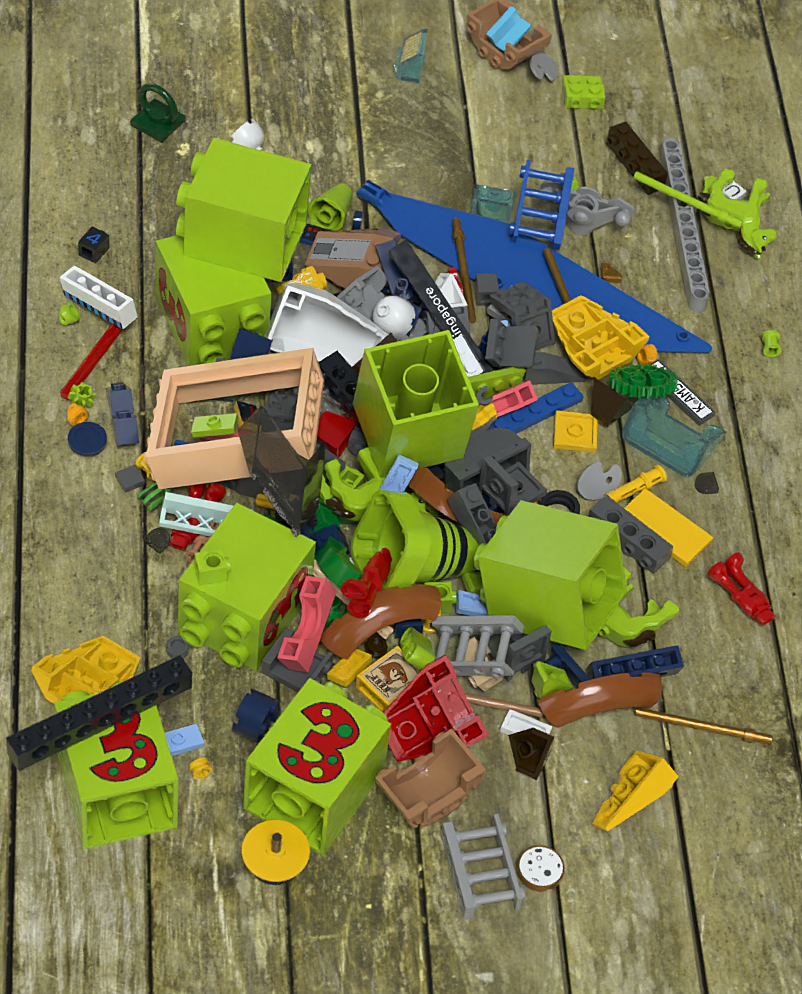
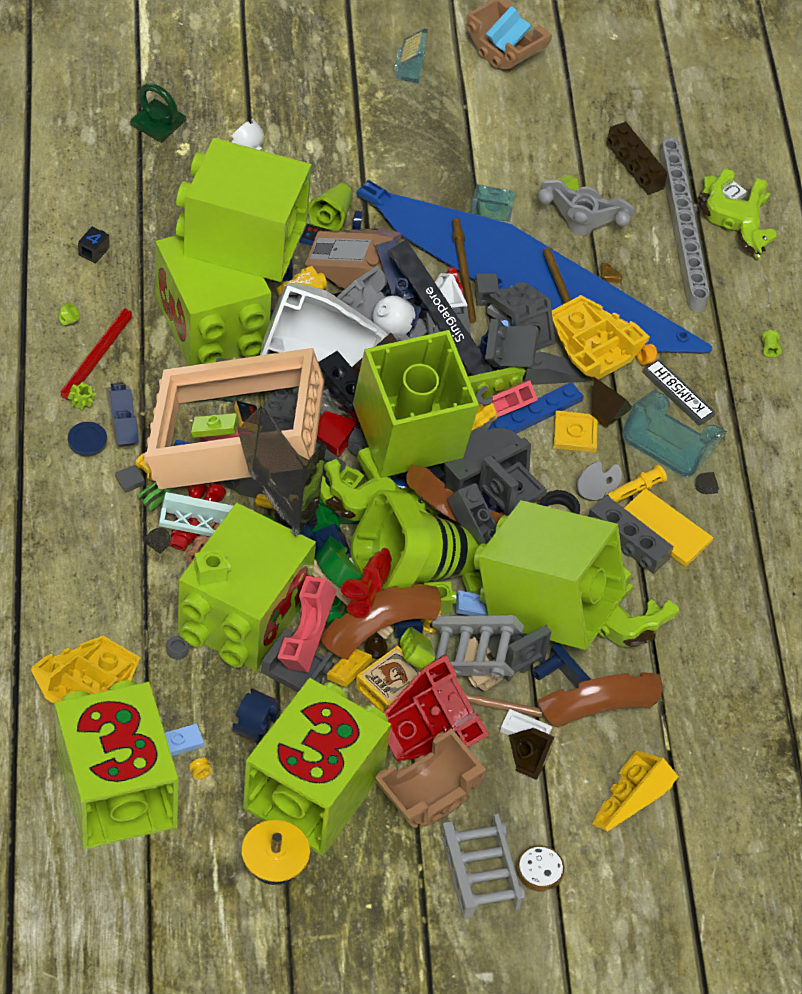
(76, 414): light orange tile -> none
(98, 297): white brick -> none
(99, 712): black brick -> none
(250, 345): dark blue piece -> none
(399, 474): light blue plate -> none
(468, 356): brick -> none
(542, 63): light grey piece -> none
(549, 679): lime slope -> none
(560, 198): blue fence -> none
(583, 92): lime plate -> none
(643, 380): green gear -> none
(659, 661): dark blue brick -> none
(722, 216): lime bar -> none
(747, 734): pearl gold bar -> none
(749, 599): red piece -> none

